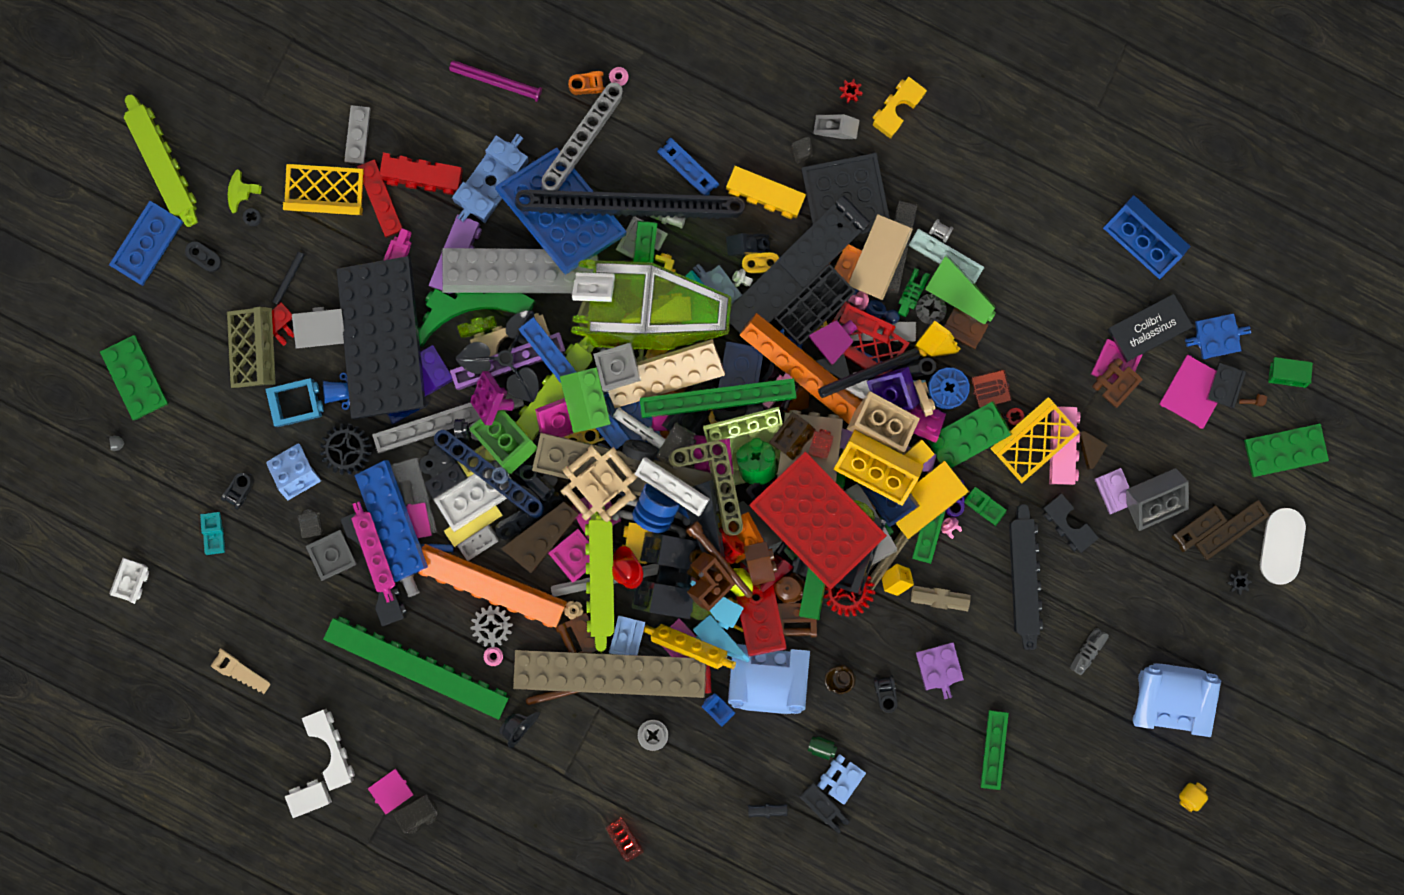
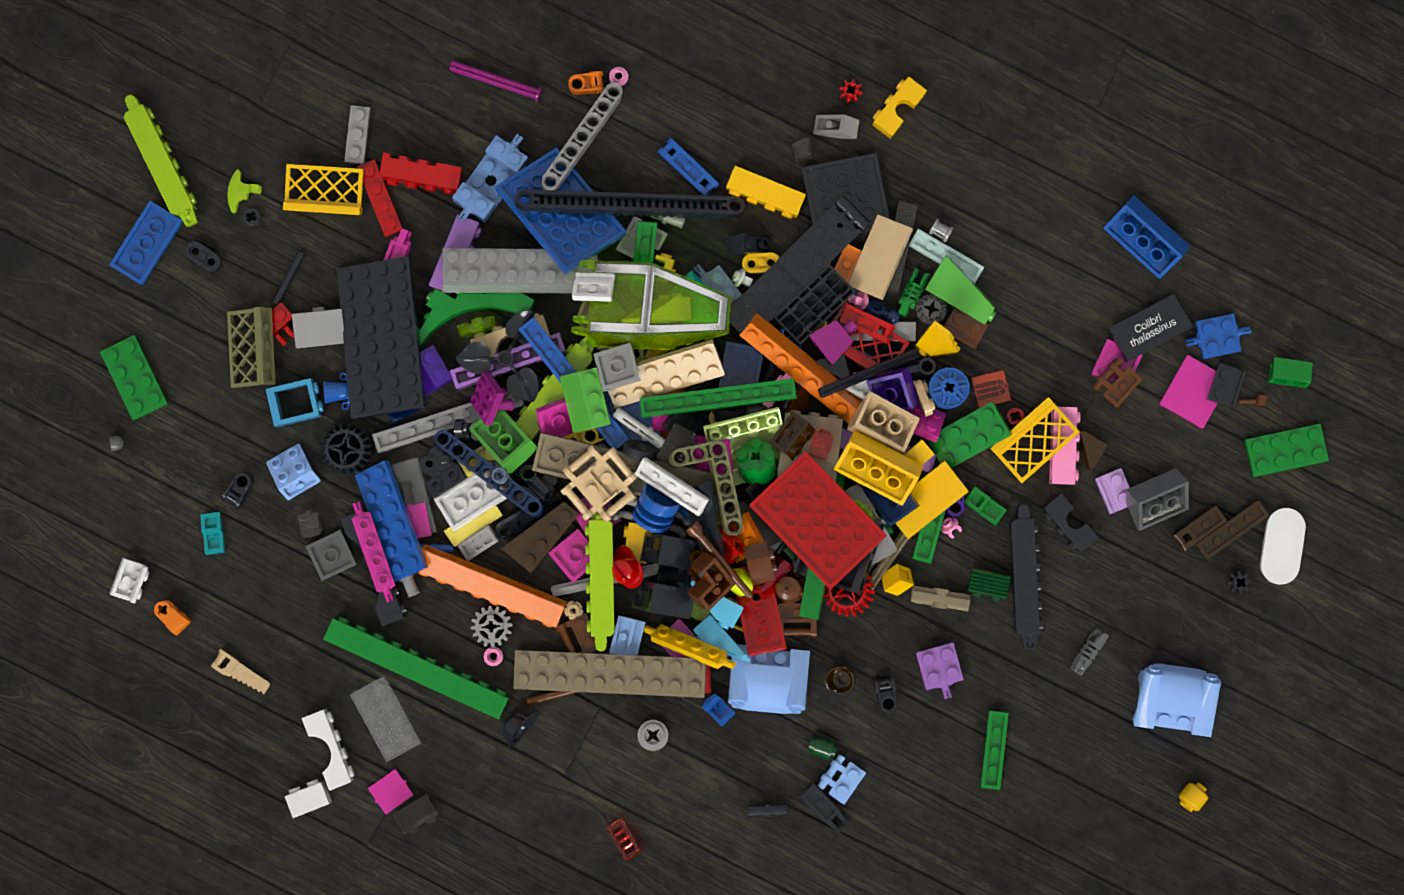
(174, 620): none -> orange piece
(385, 718): none -> clear plate
(989, 584): none -> dark green brick

